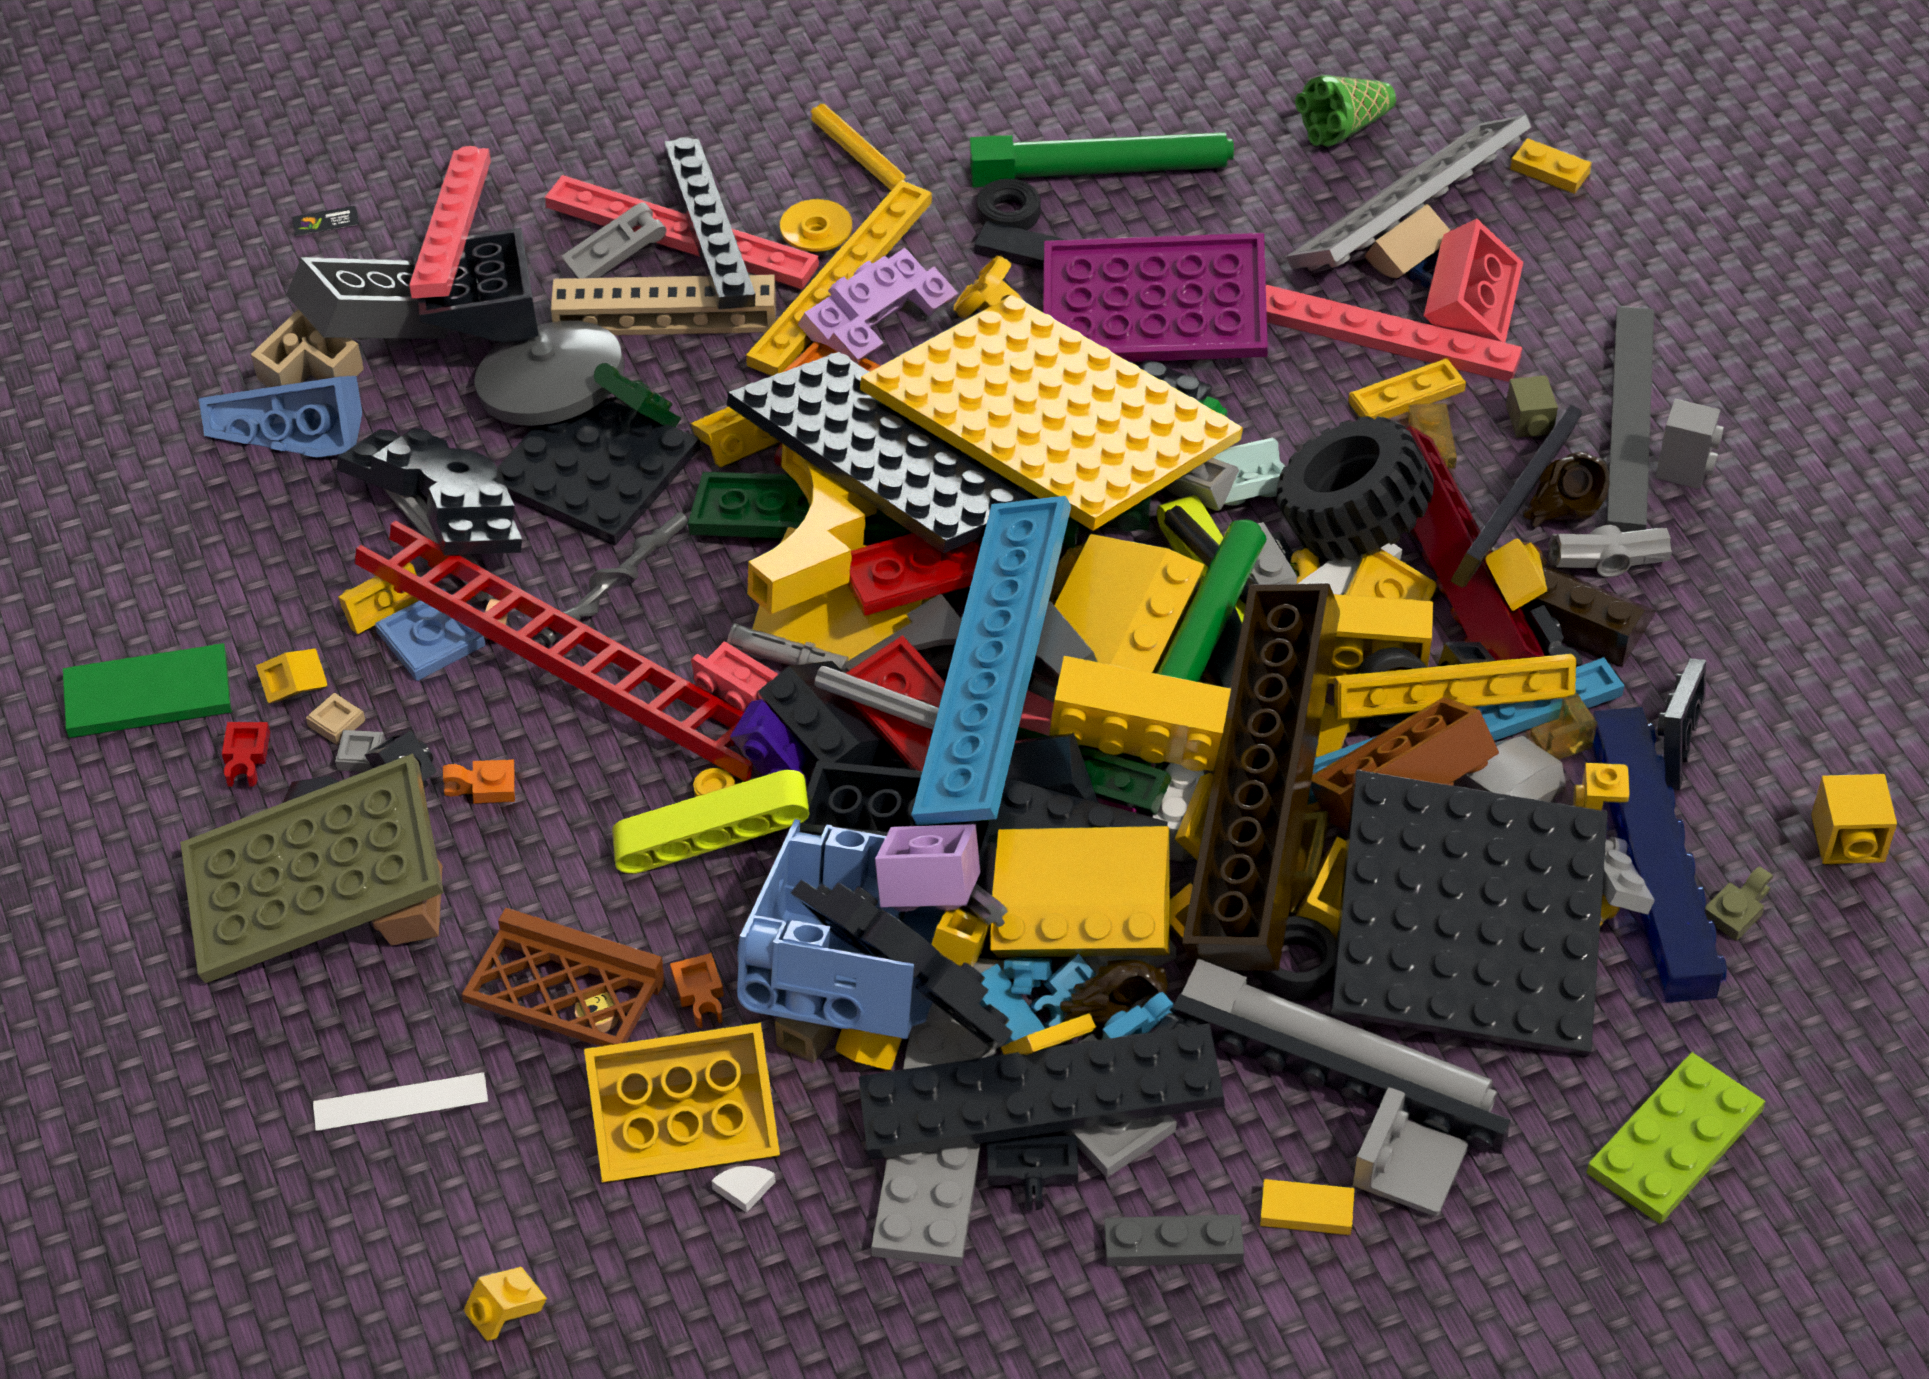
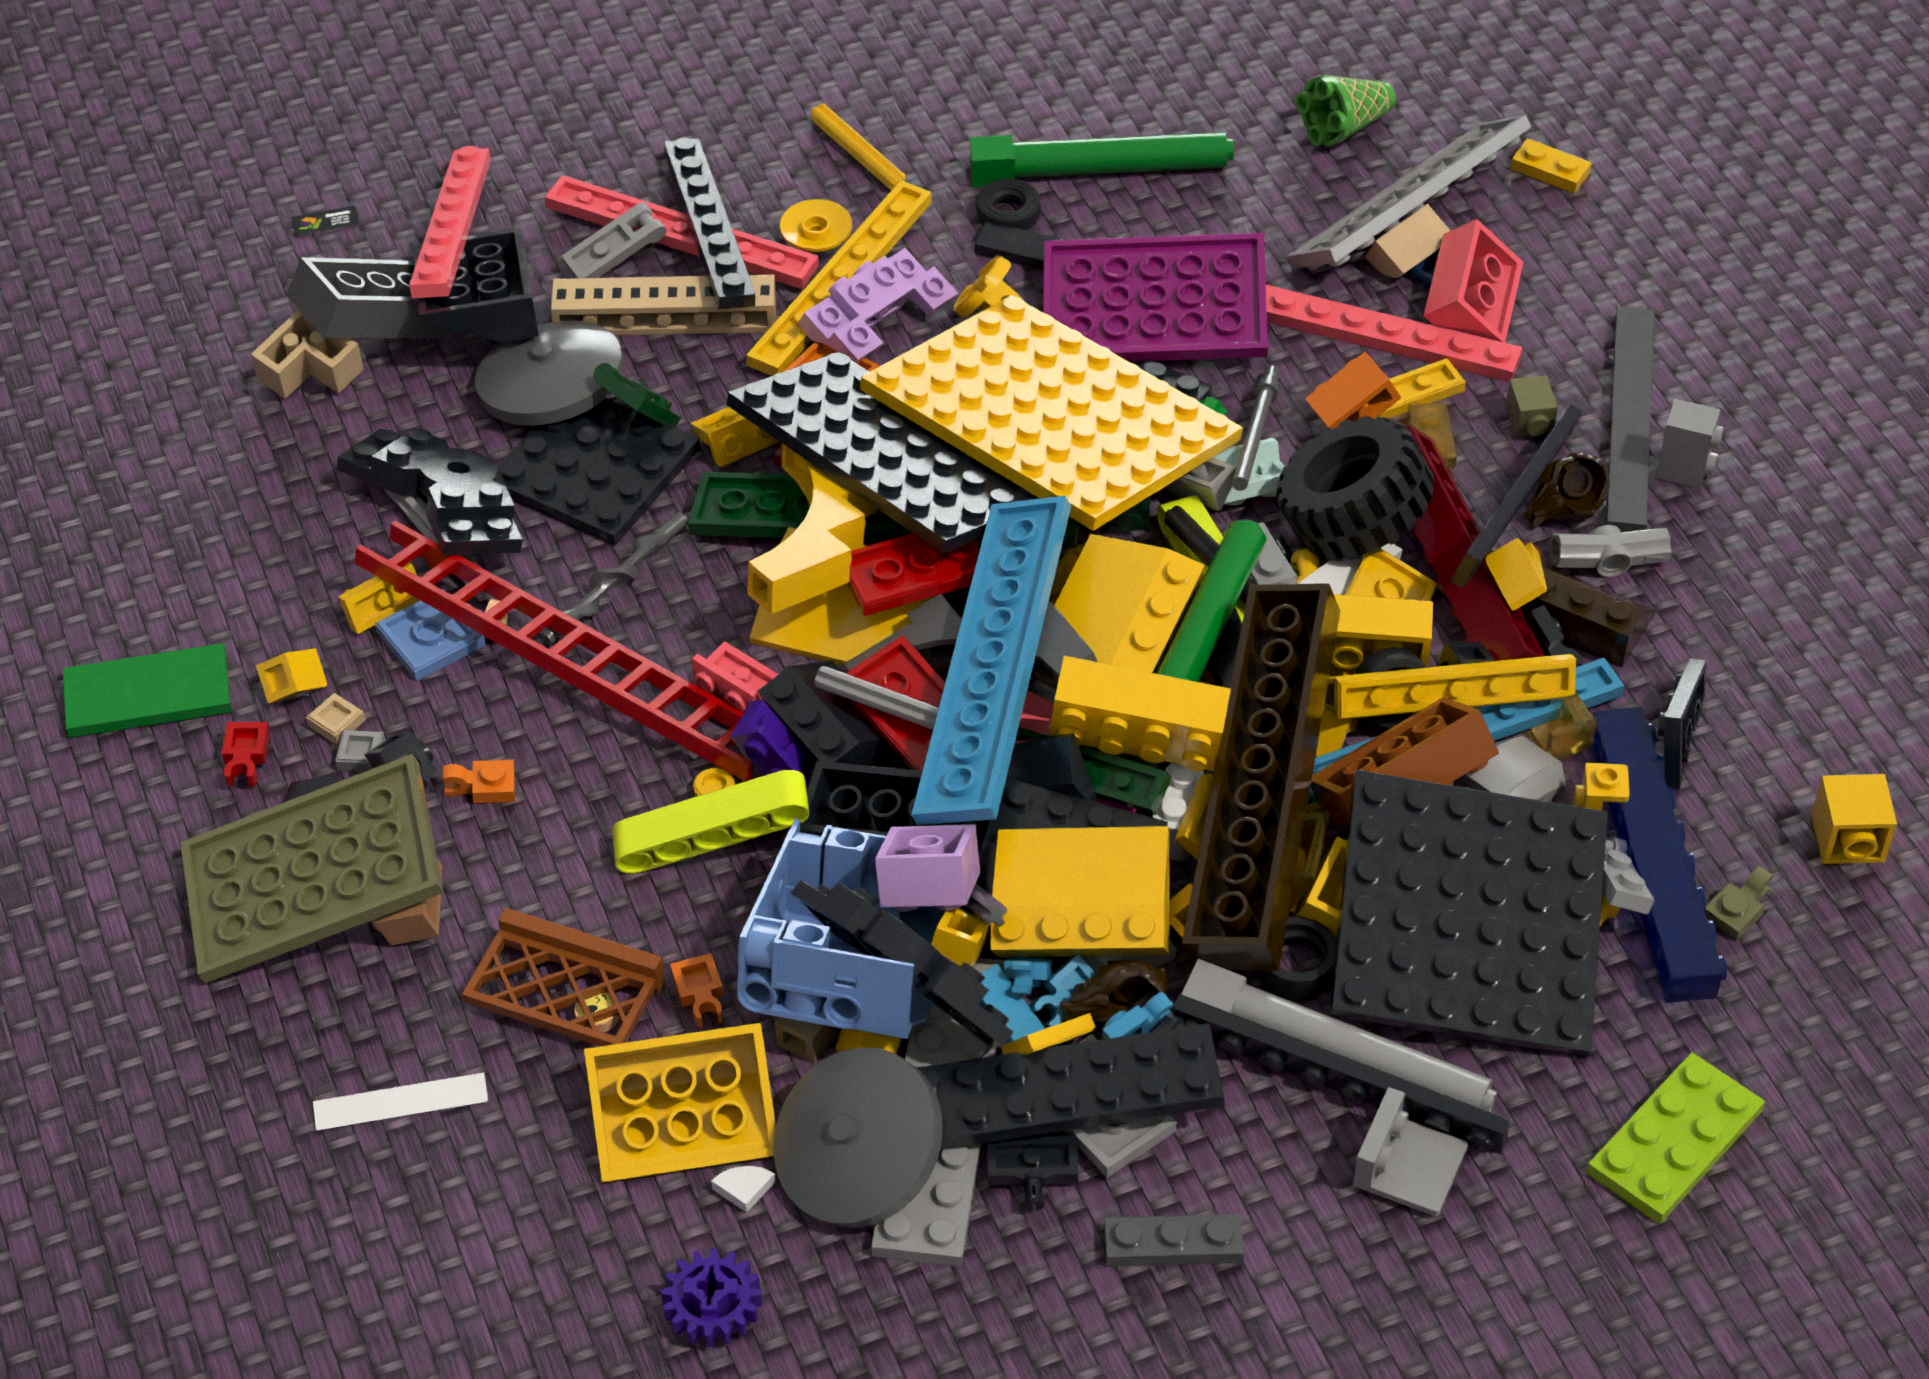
(300, 418): medium blue wedge -> none
(502, 1298): yellow bracket -> none
(733, 1302): none -> dark purple gear
(779, 648): light grey pin -> none
(857, 1137): none -> dark grey dish
(1266, 393): none -> dark grey bar
(1307, 1207): yellow tile -> none
(1353, 393): none -> orange brick

